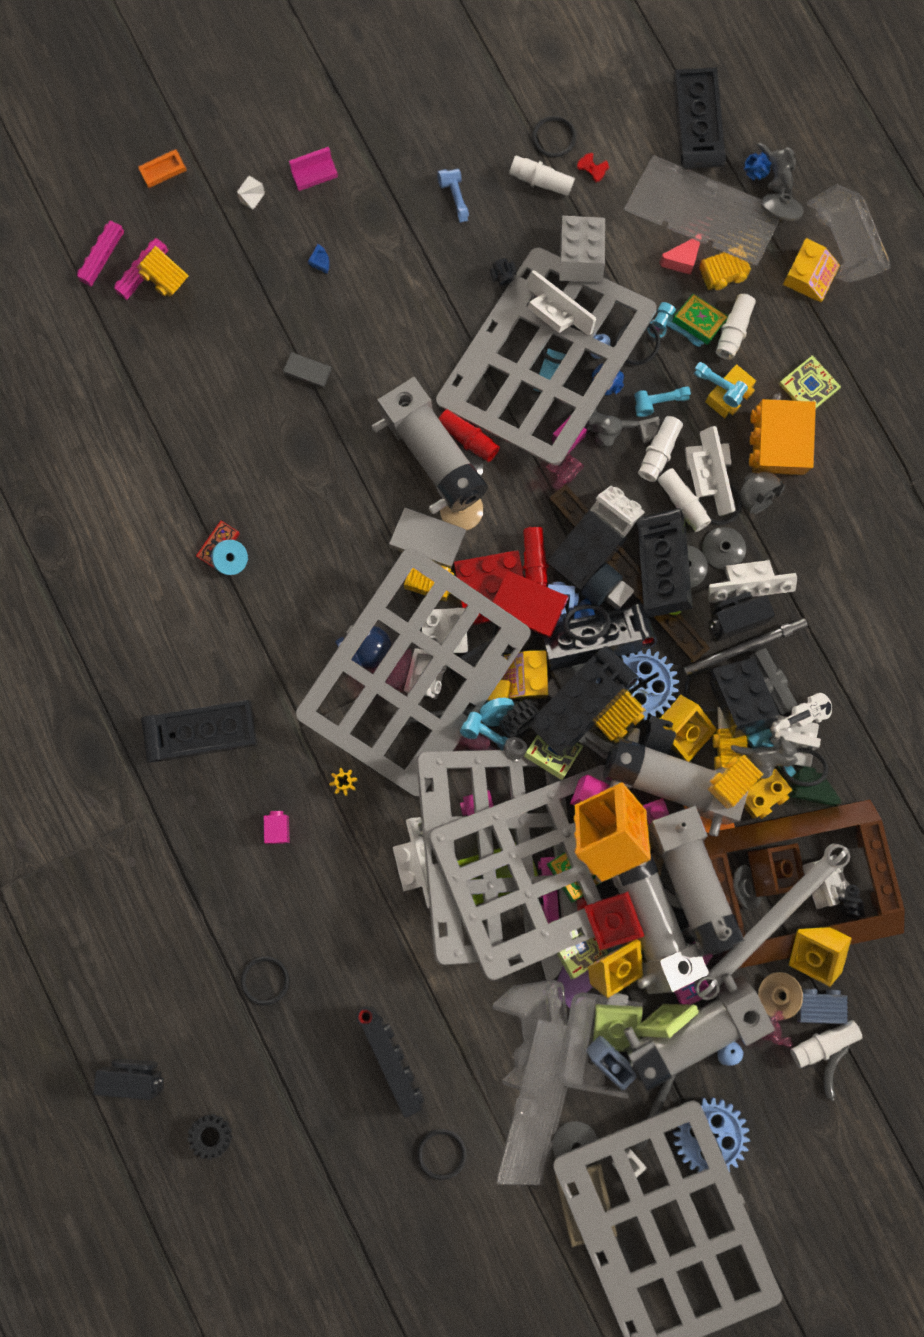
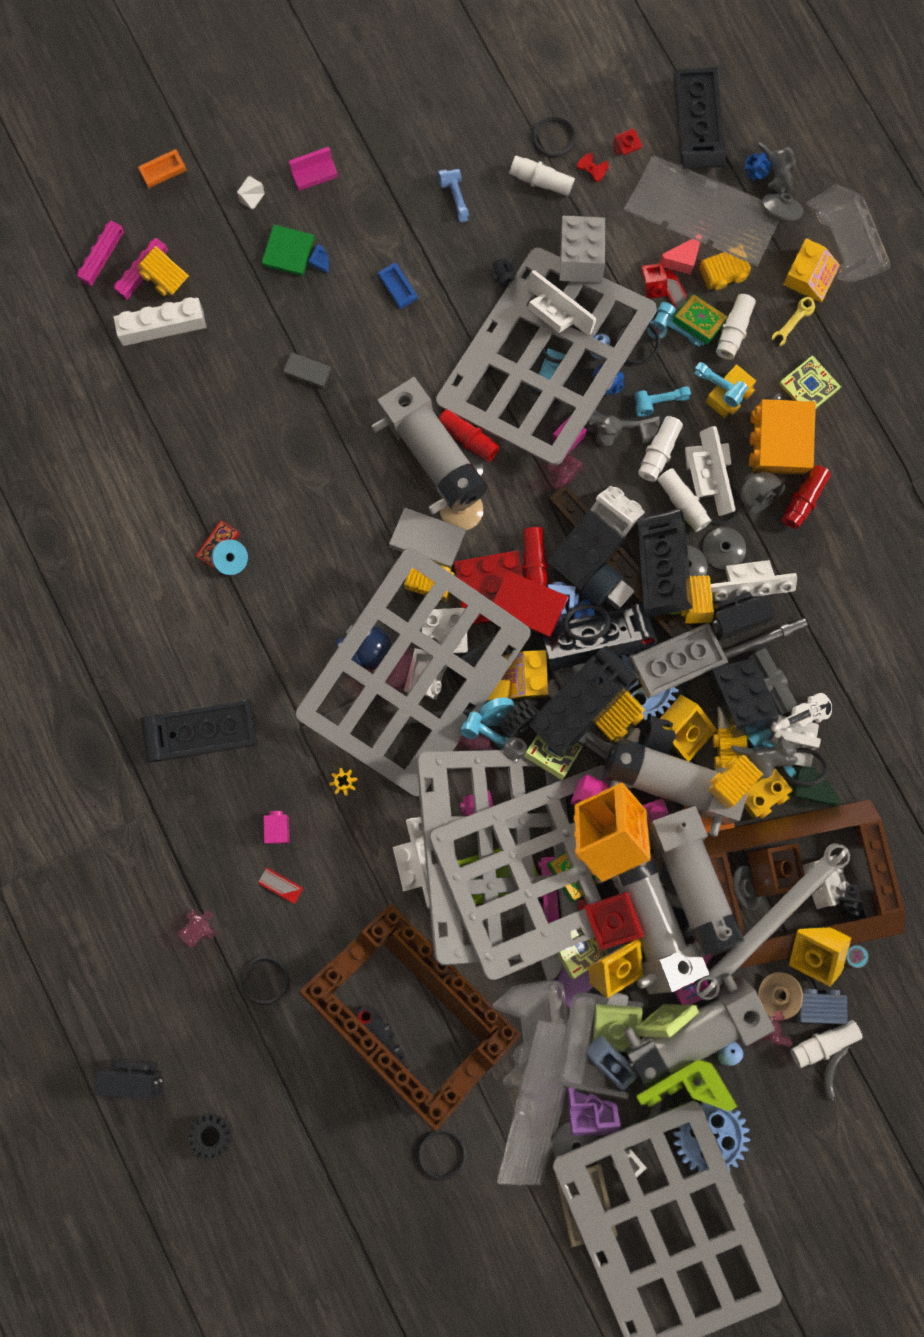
(159, 321): none -> white brick
(197, 928): none -> clear pink piece
(280, 885): none -> sticker
(288, 250): none -> green tile
(397, 285): none -> blue tile
(445, 982): none -> reddish brown slope
(591, 1115): none -> medium lavender slope
(626, 142): none -> red bracket
(655, 280): none -> red bracket
(675, 290): none -> sticker
(678, 660): none -> light grey tile
(701, 600): none -> yellow brick
(709, 1091): none -> lime bracket
(801, 311): none -> light yellow brick
(805, 498): none -> red piece
(857, 956): none -> tile

